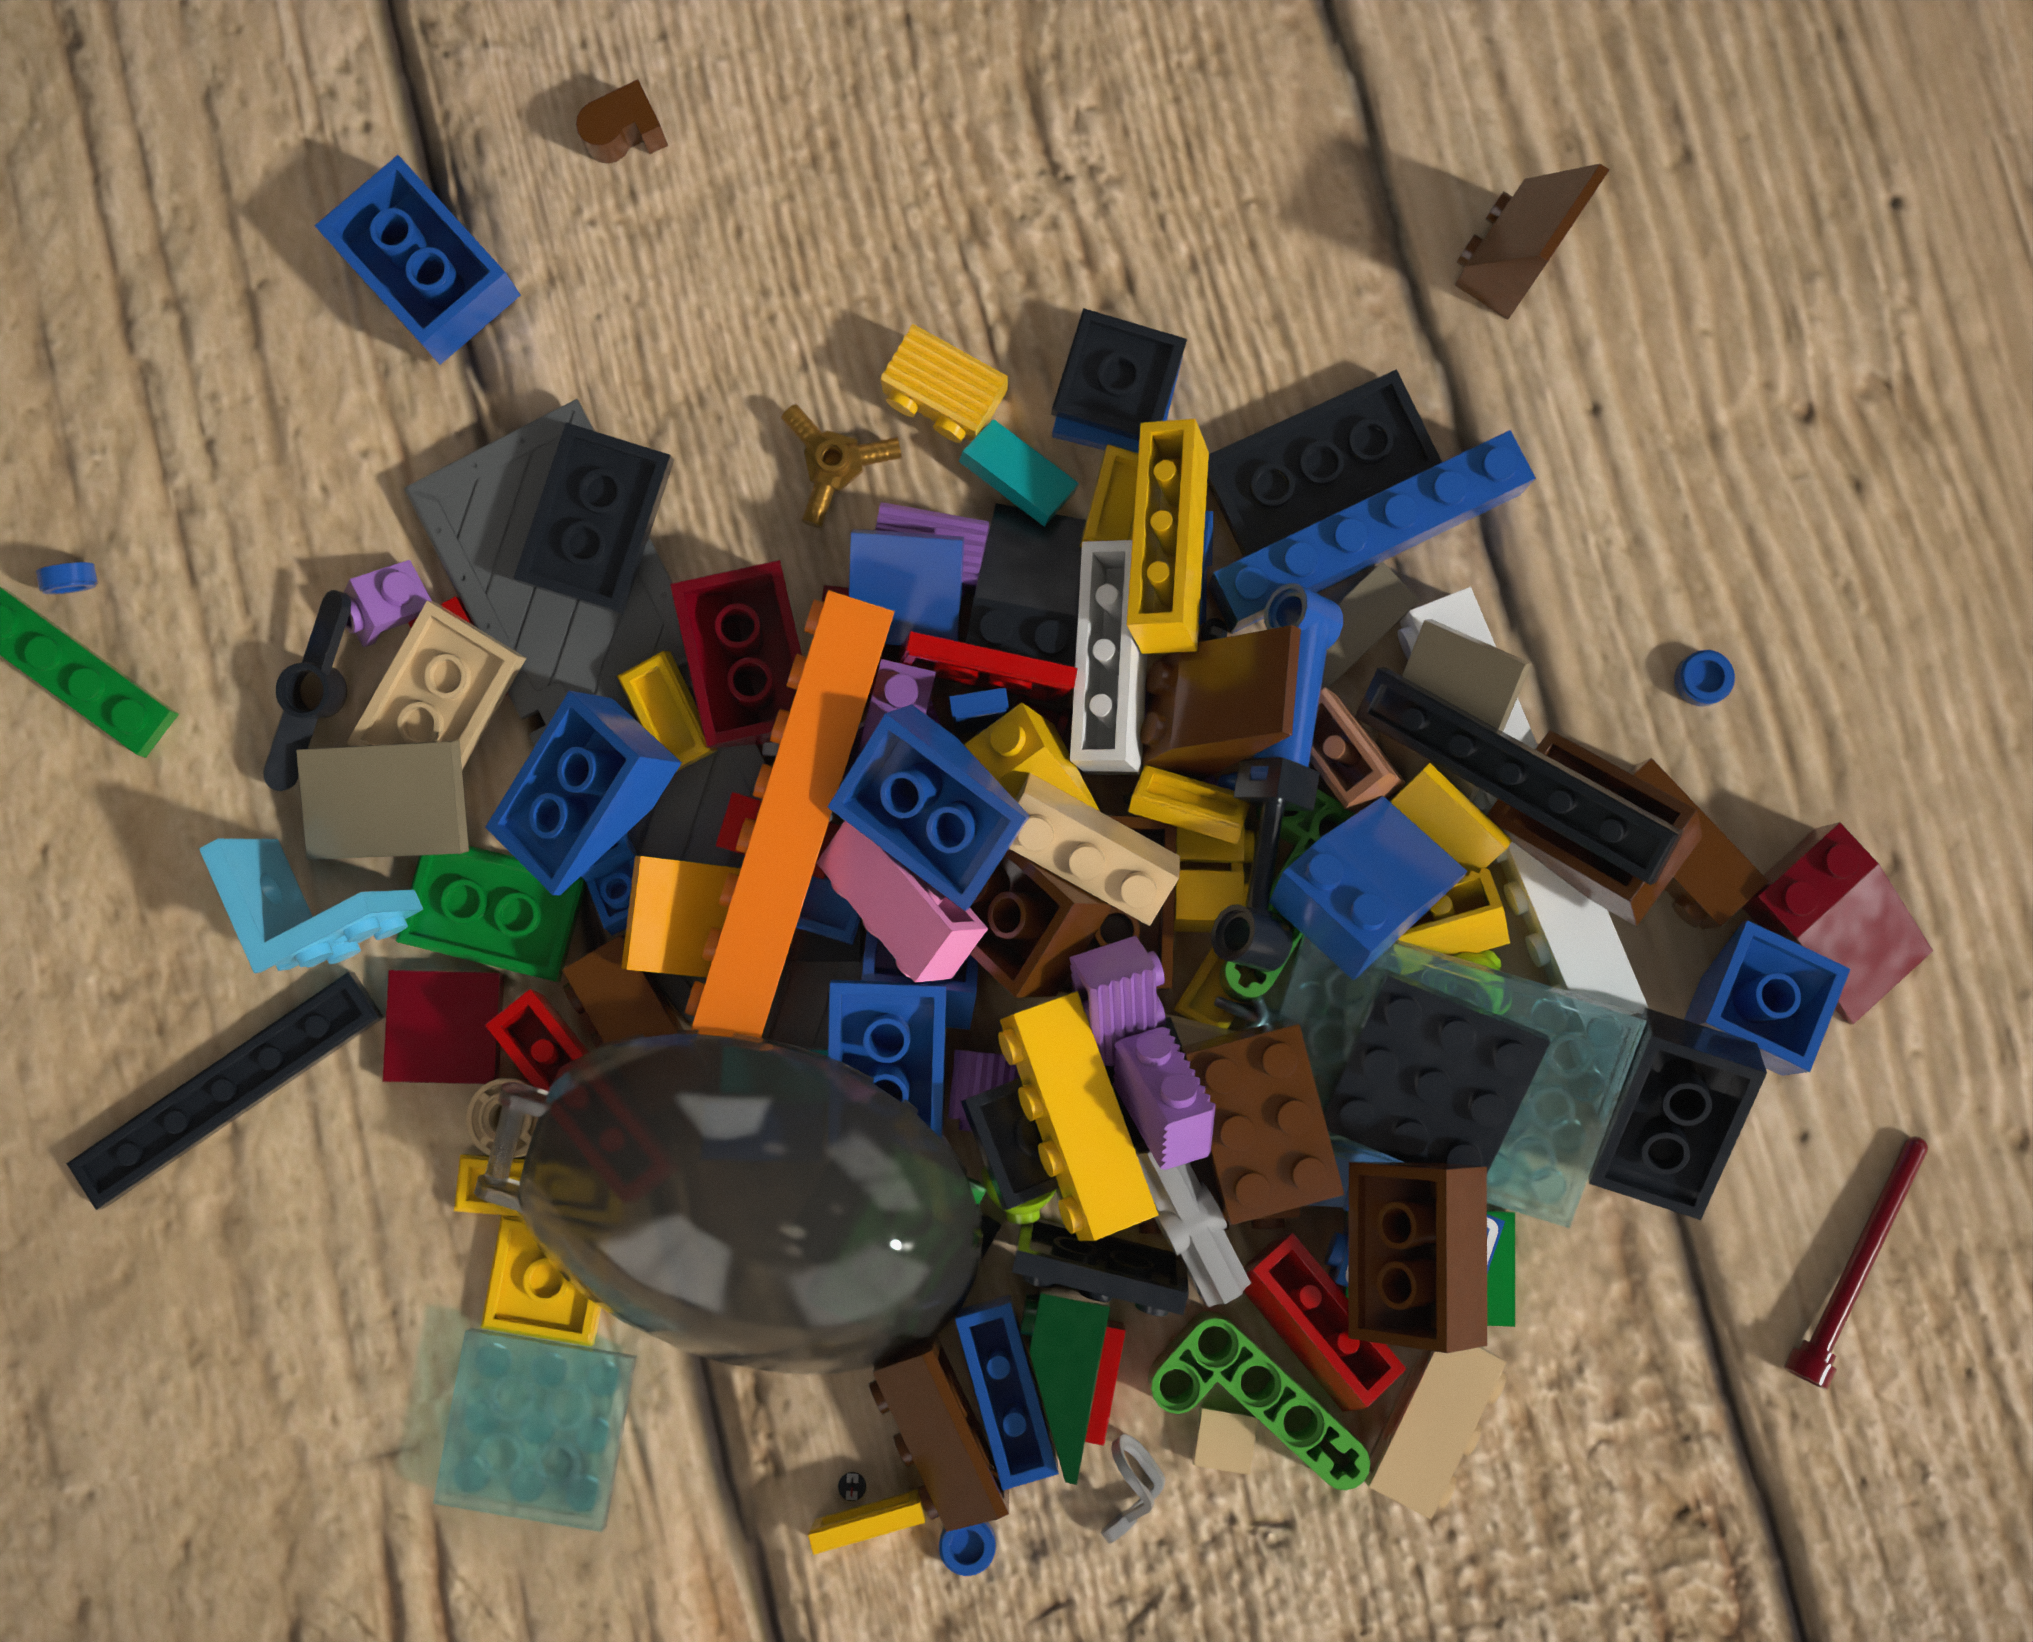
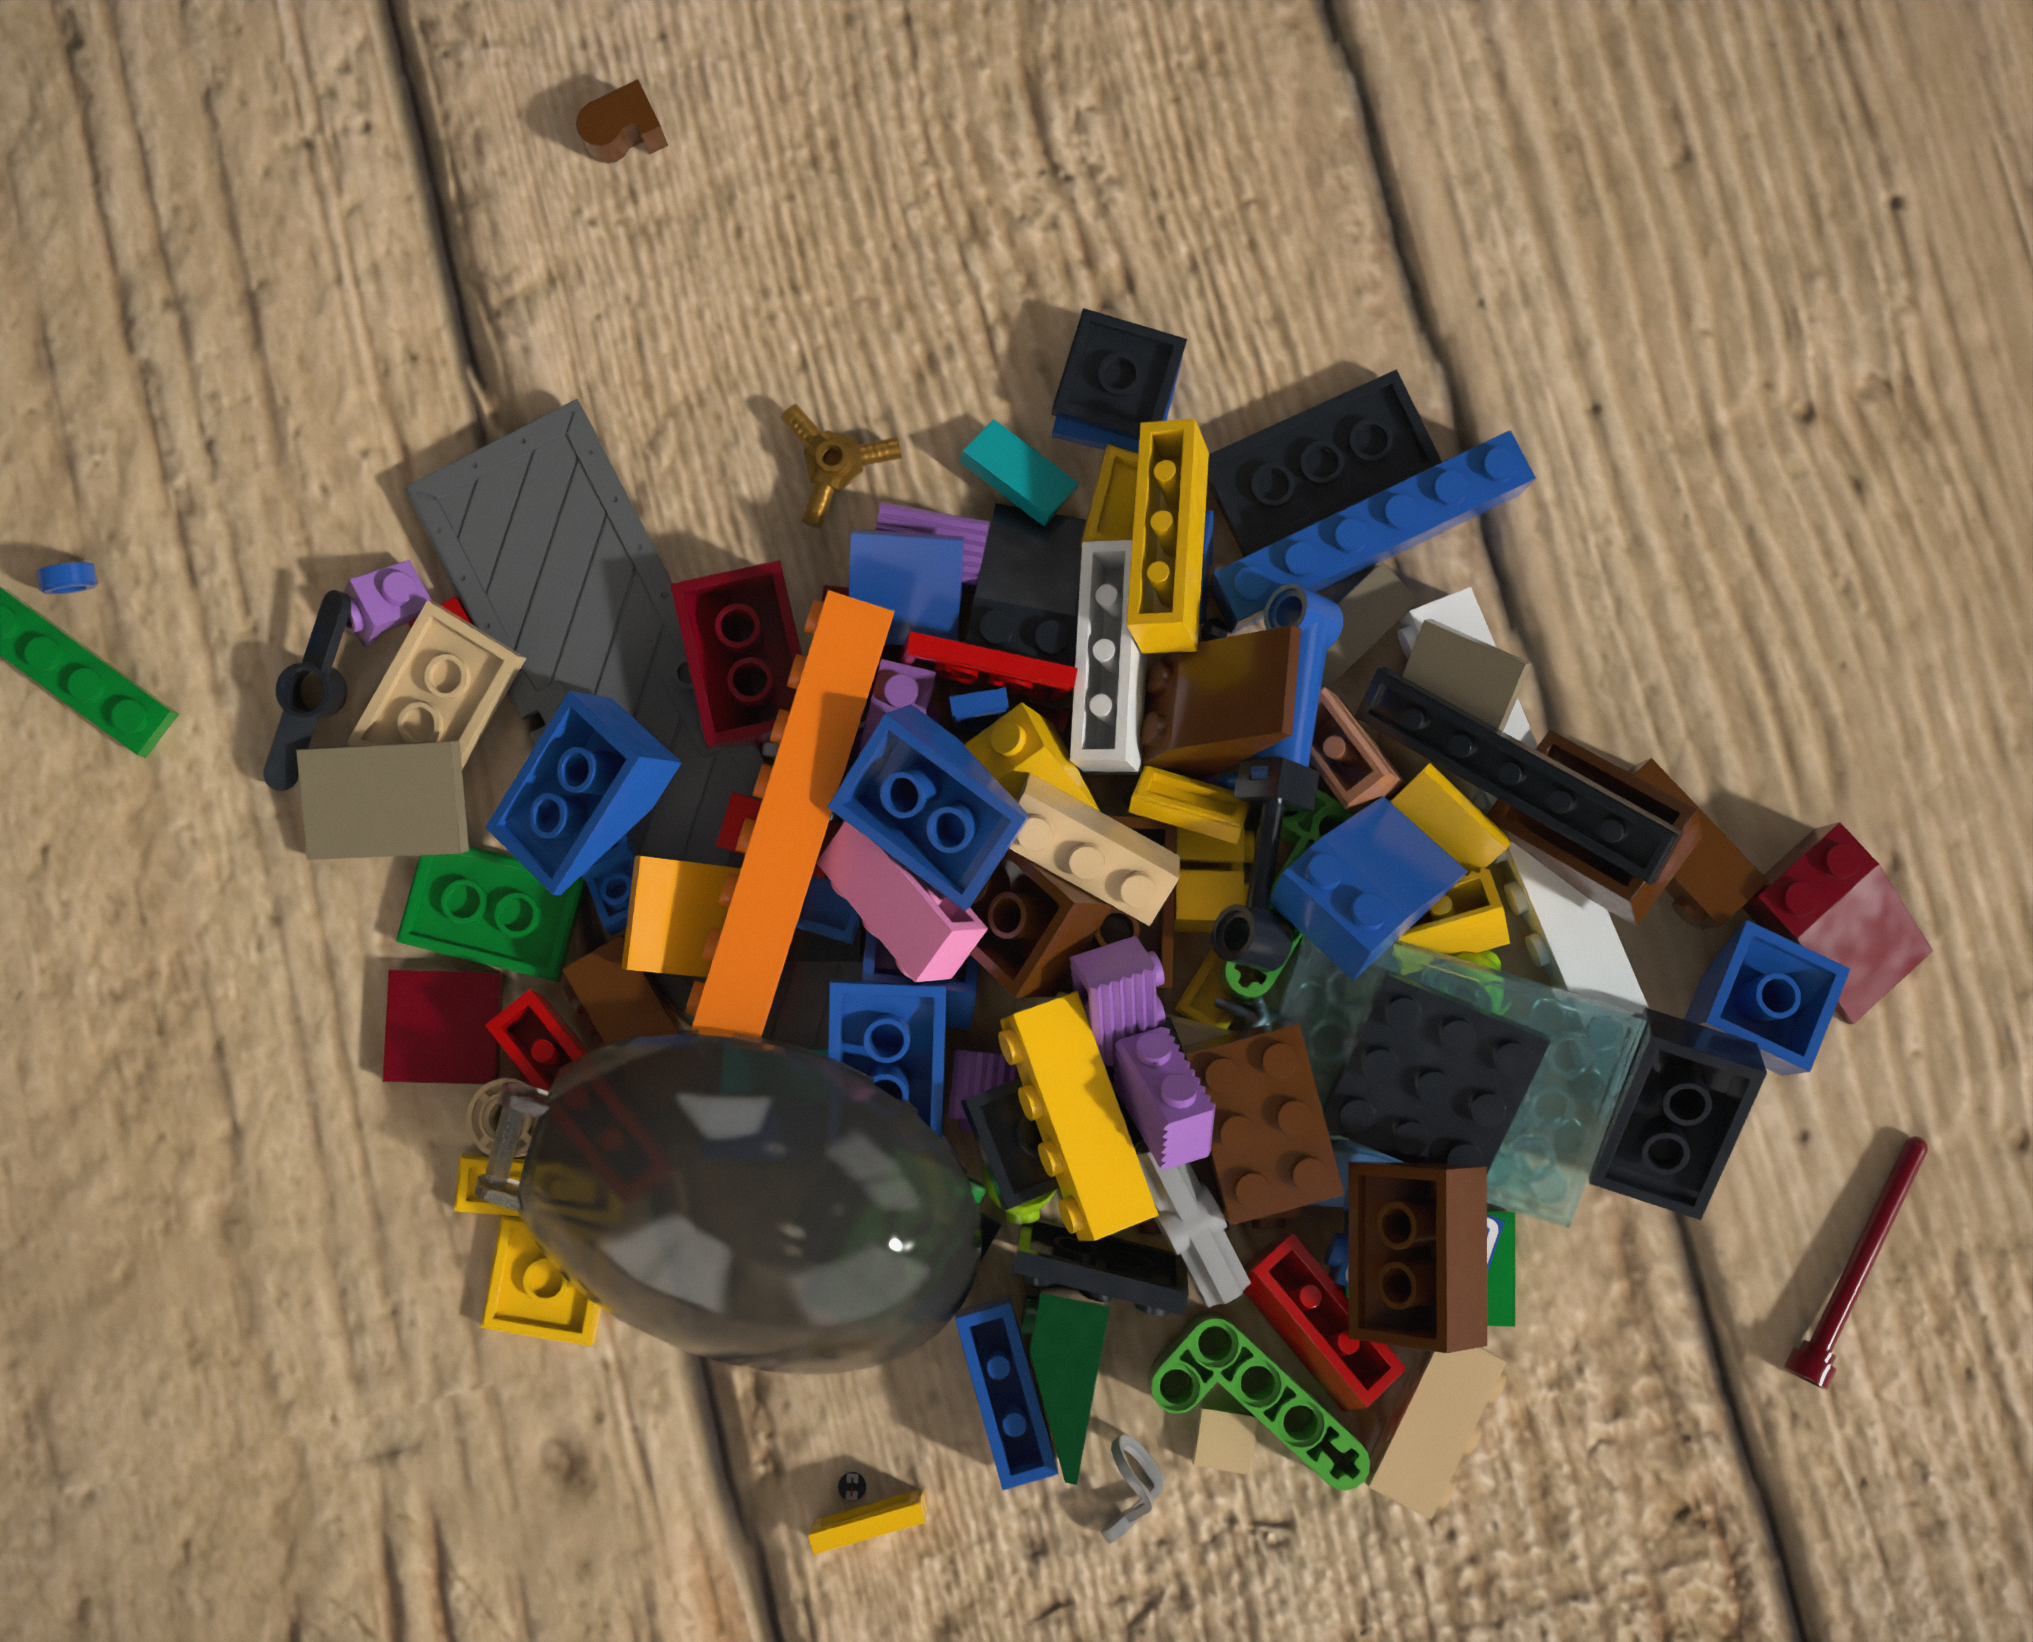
(225, 1090): black tile -> none
(274, 915): medium azure bracket -> none
(418, 259): blue brick -> none
(535, 1429): clear light blue plate -> none
(594, 518): black plate -> none
(666, 707): yellow tile -> none
(940, 1437): reddish brown slope -> none
(942, 385): yellow brick -> none
(968, 1549): blue tile -> none
(1105, 1383): red tile -> none
(1524, 236): reddish brown slope -> none
(1704, 678): blue tile -> none

